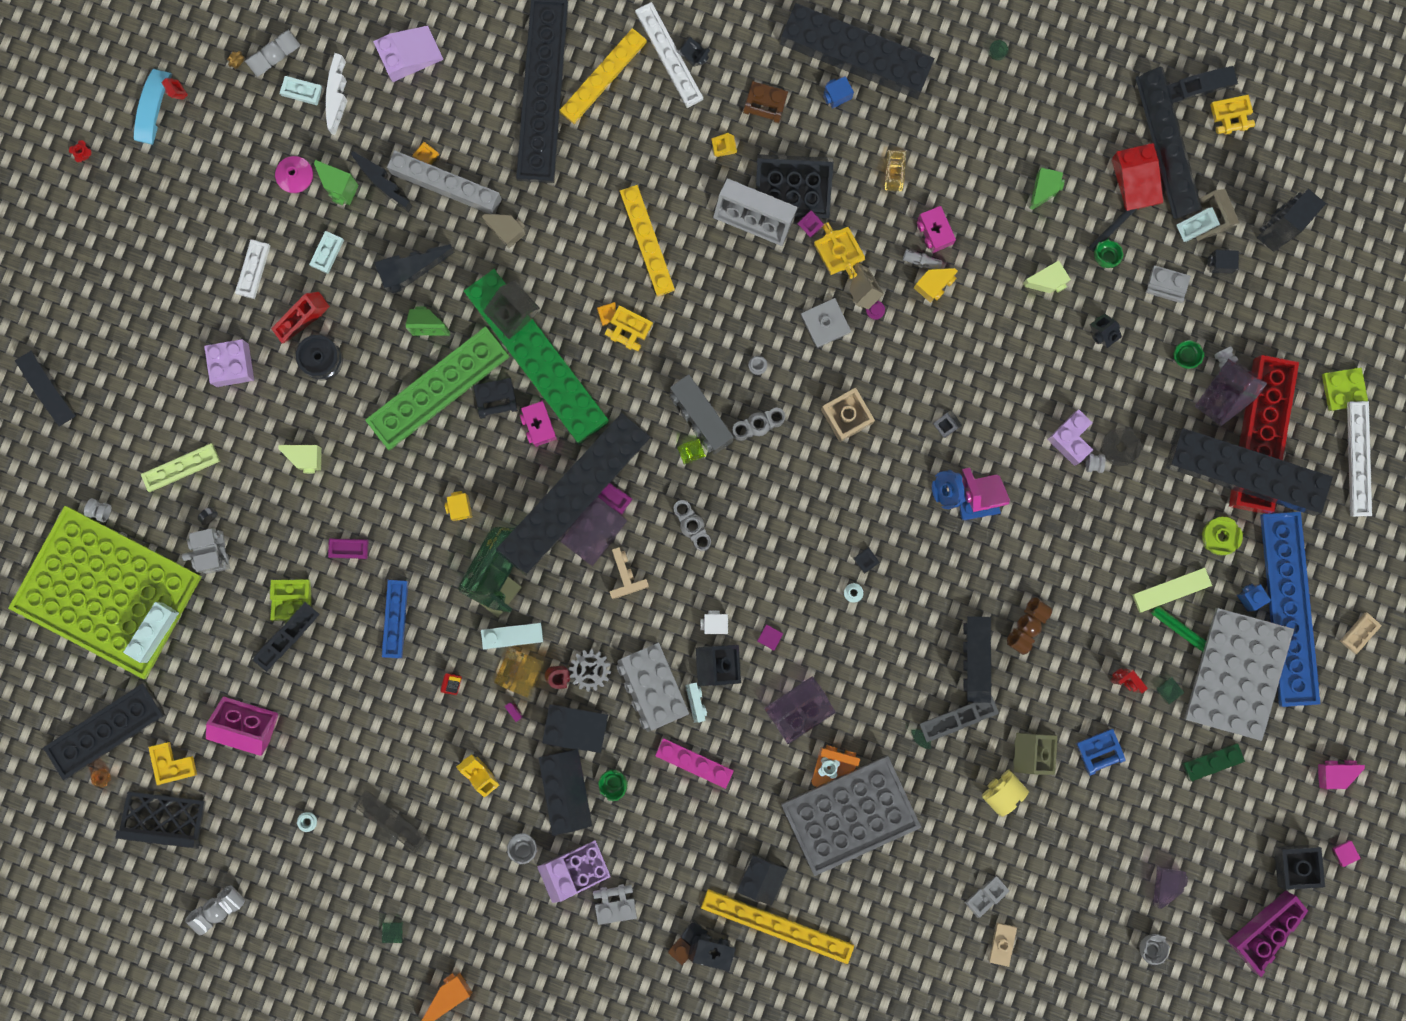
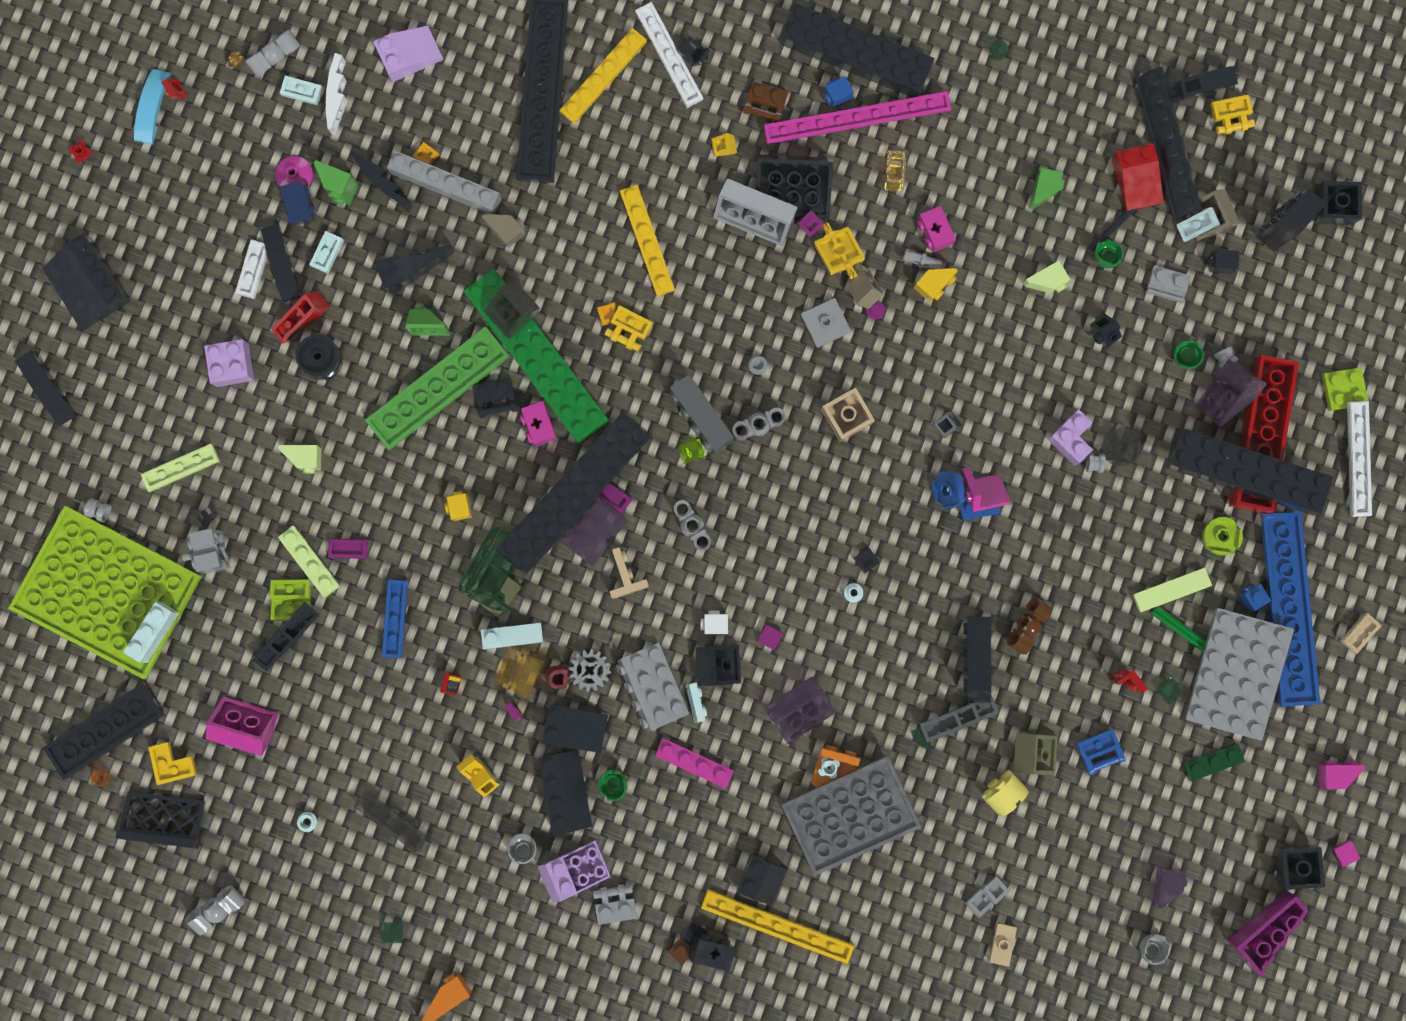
(85, 282): none -> black slope
(280, 263): none -> black slope
(298, 203): none -> dark blue brick
(309, 561): none -> yellowish green plate
(857, 117): none -> dark pink plate
(1342, 202): none -> black brick

